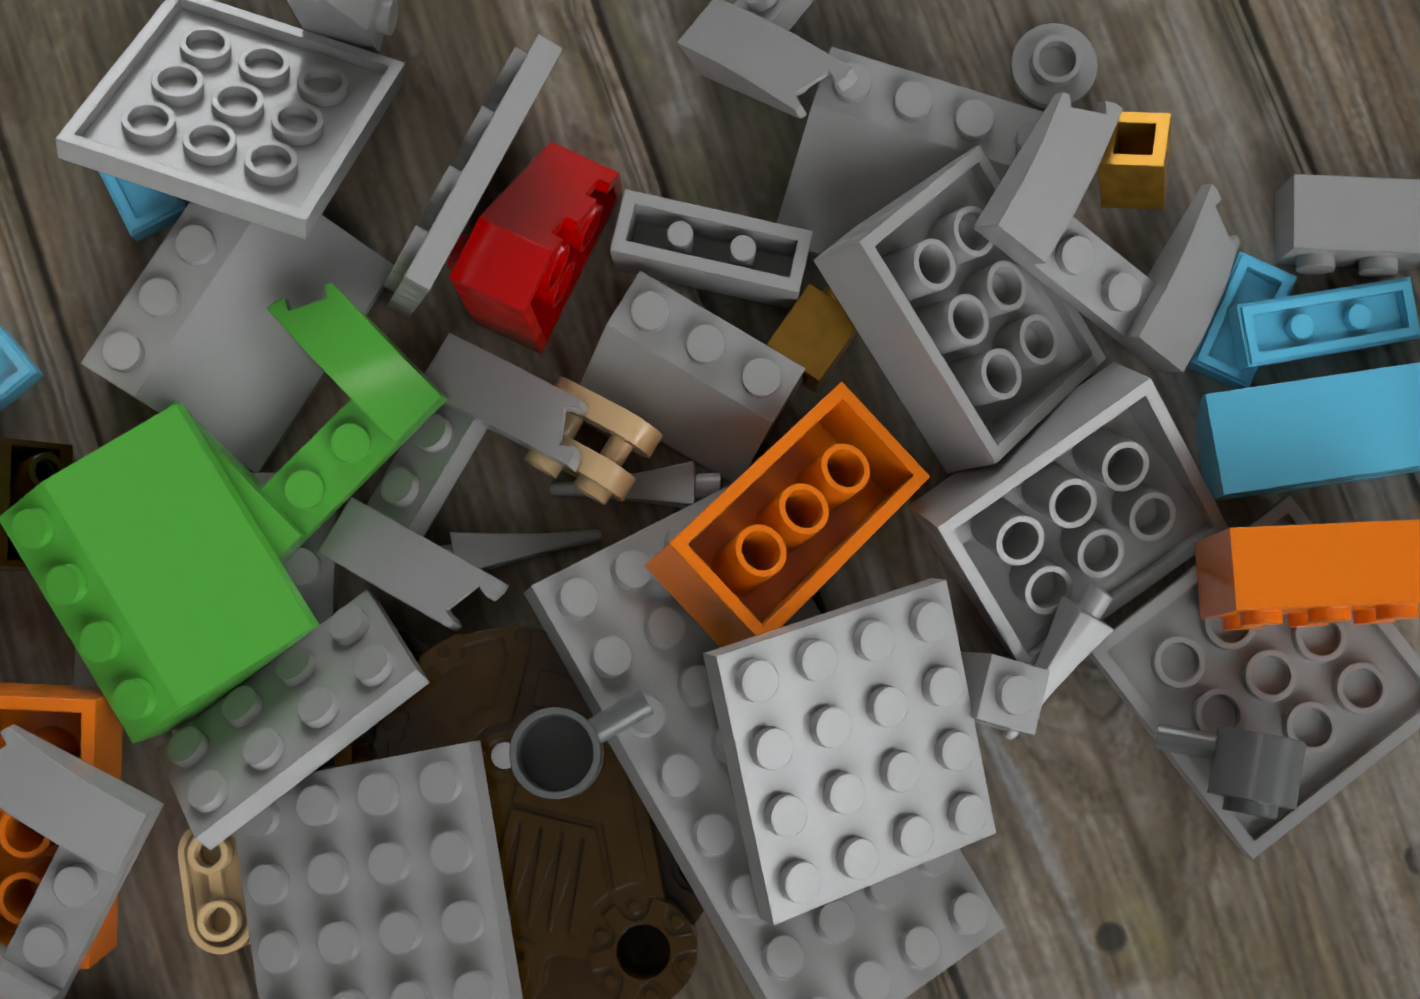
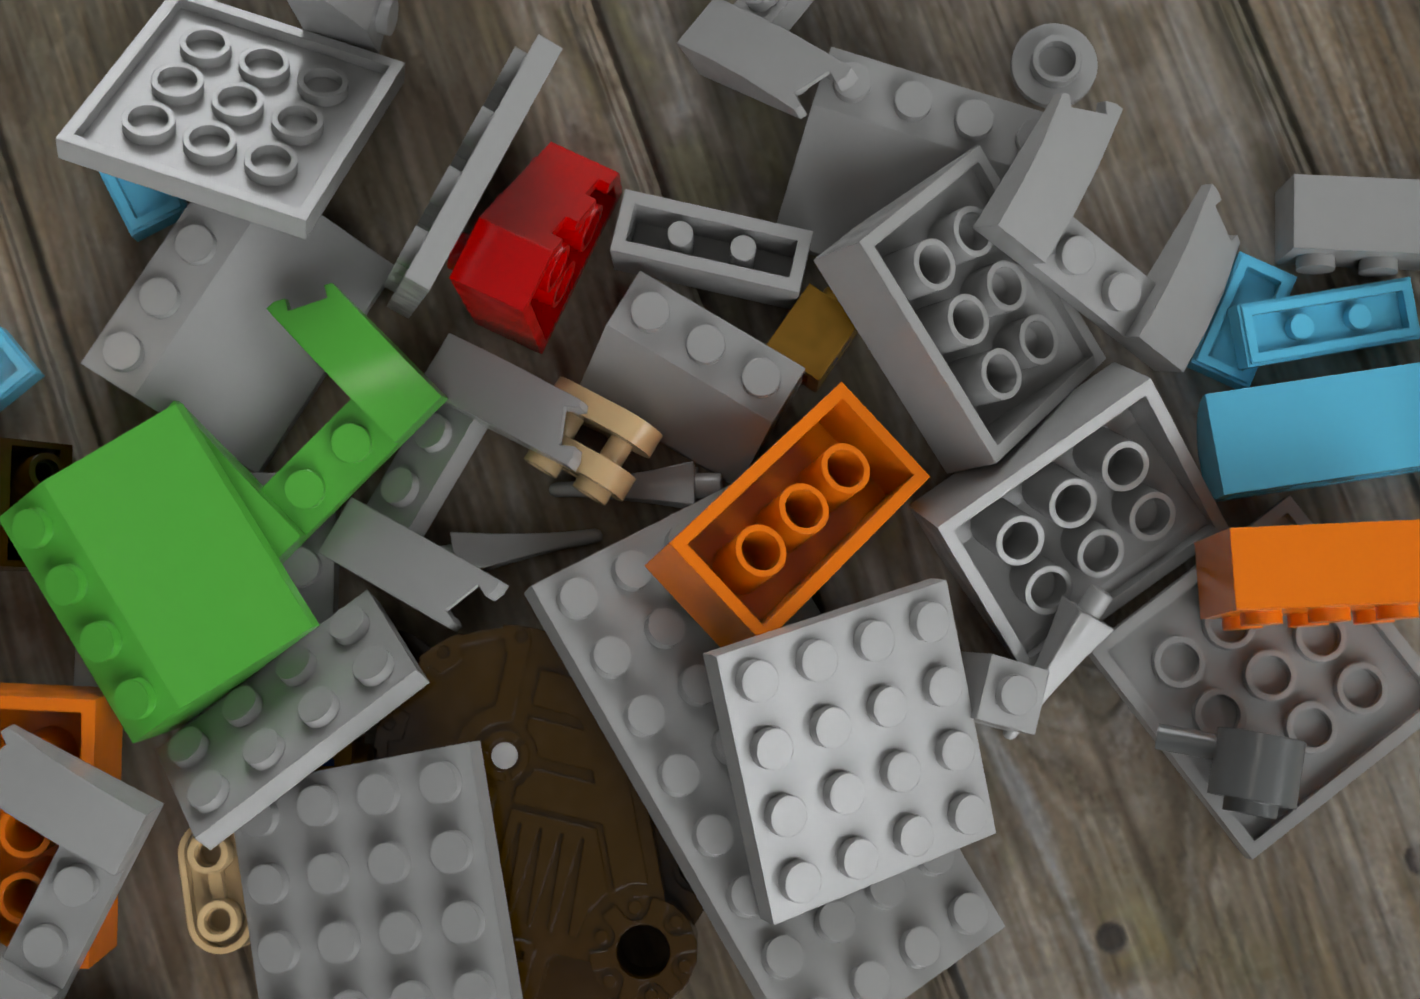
(563, 752): dark grey piece -> none
(1137, 162): pearl gold brick -> none

